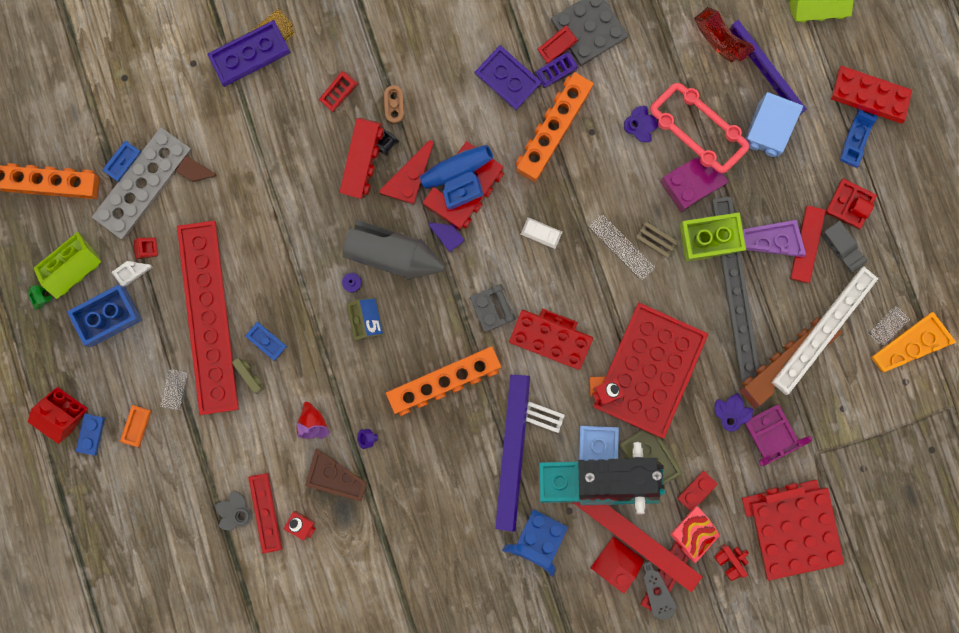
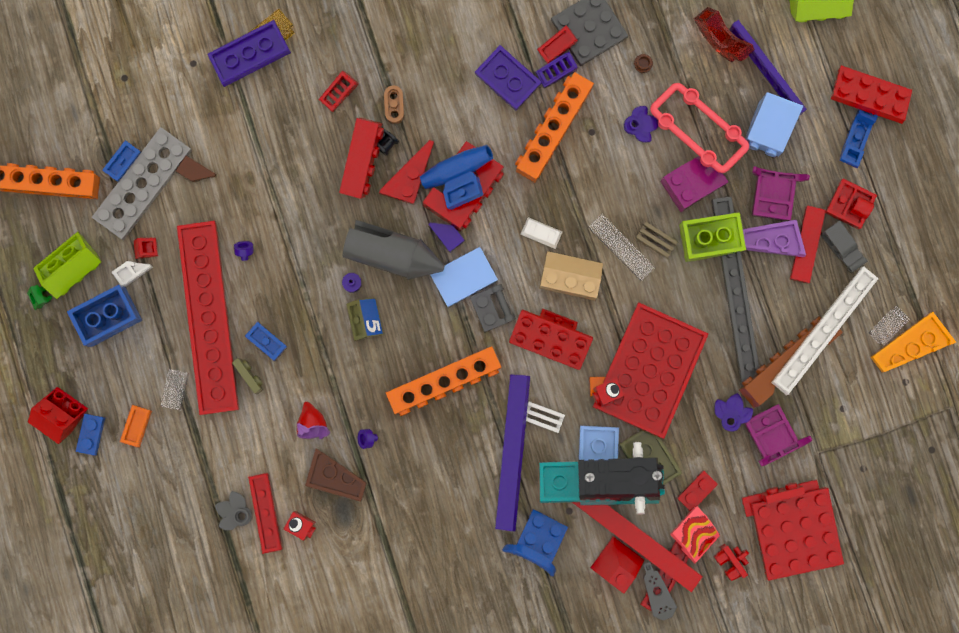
(243, 249): none -> dark purple tile
(464, 277): none -> light blue tile
(571, 276): none -> tan slope
(643, 63): none -> reddish brown plate
(775, 193): none -> magenta piece

